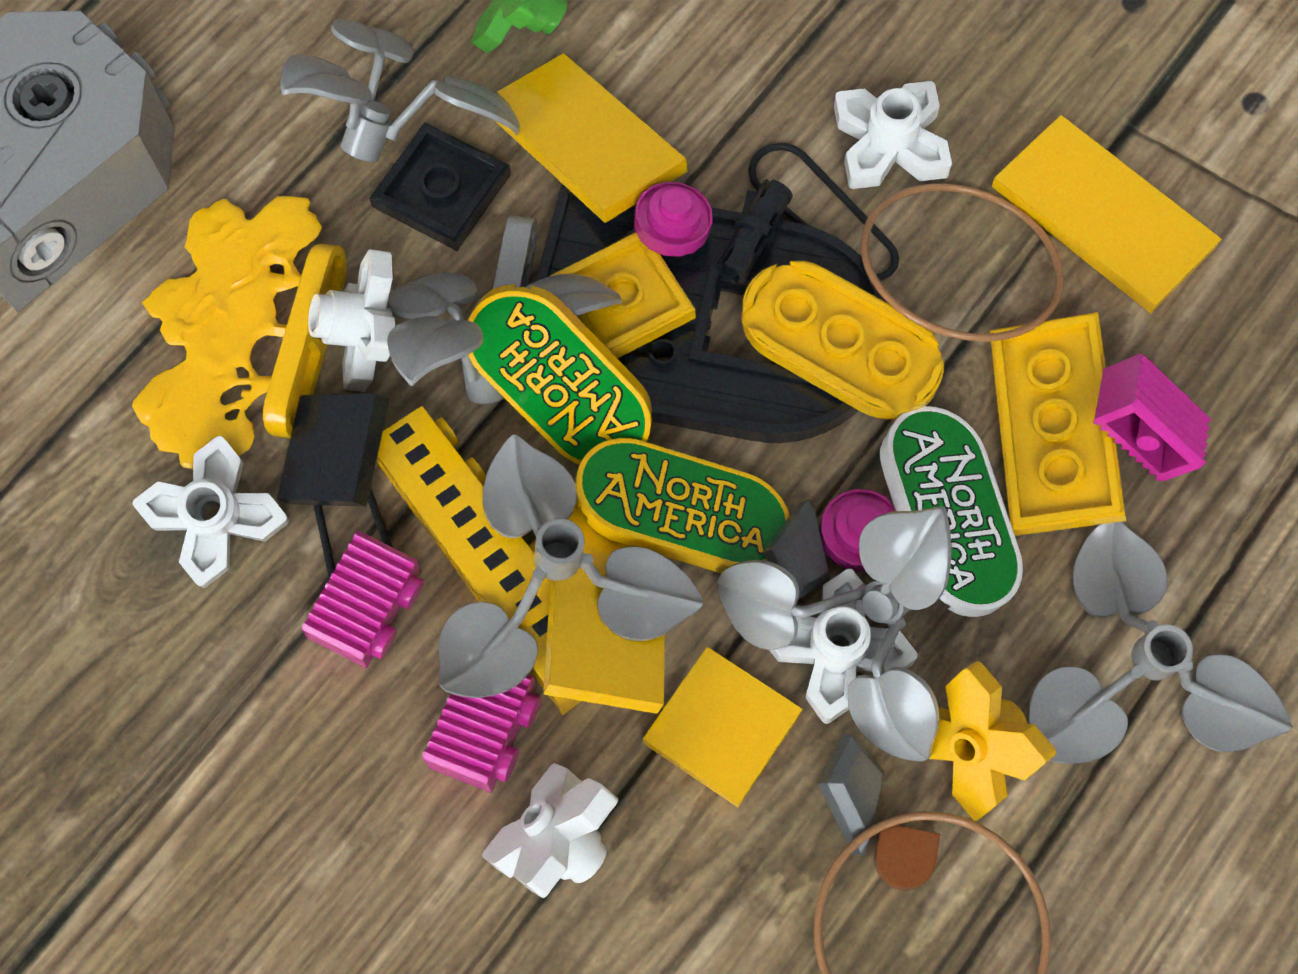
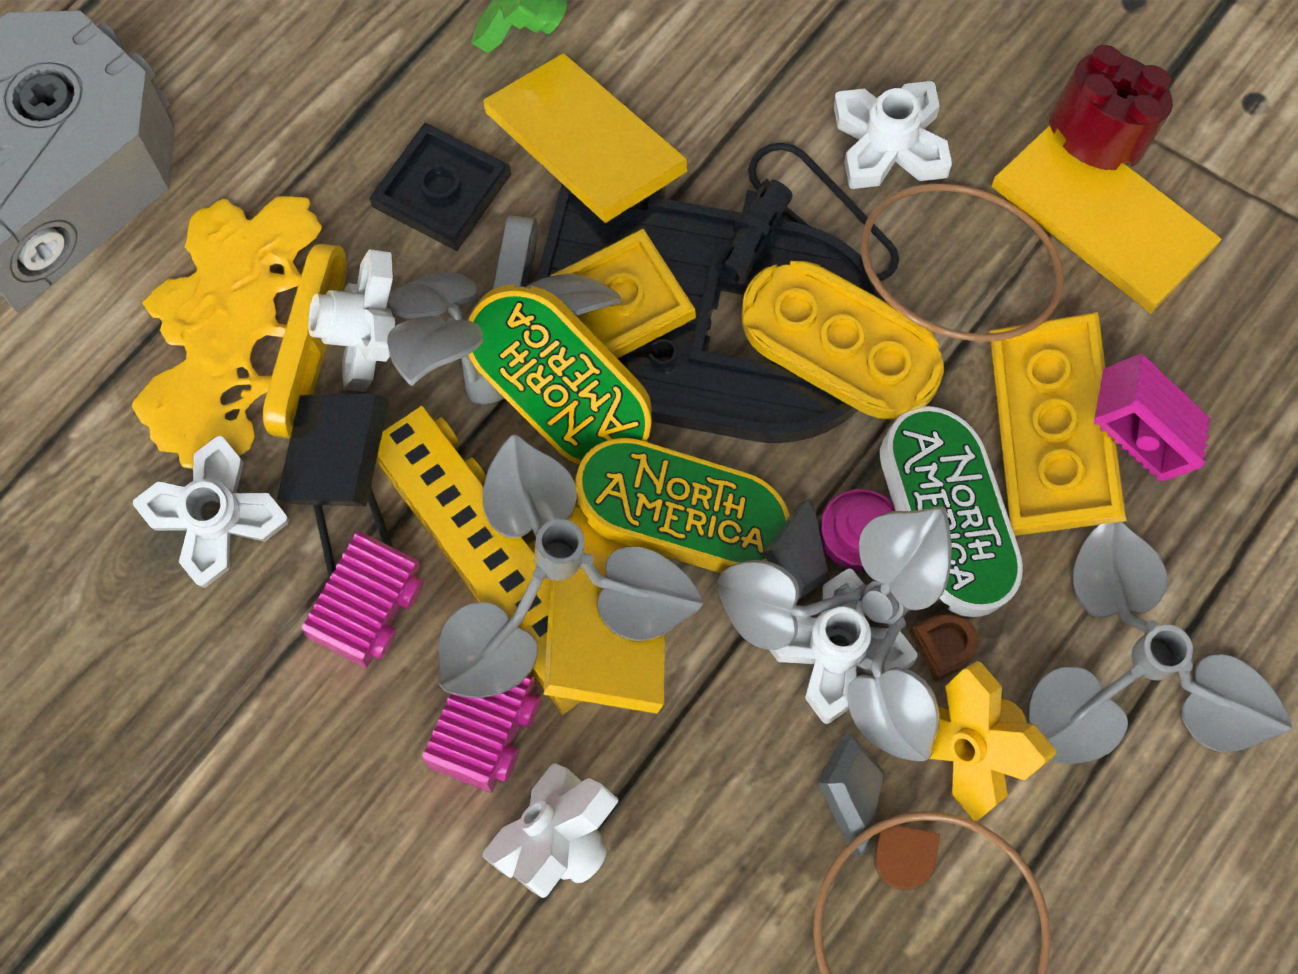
(368, 119): light grey plant -> none
(673, 219): dark pink plate -> none
(722, 726): yellow tile -> none
(945, 643): none -> dark orange tile
(1111, 108): none -> dark red brick

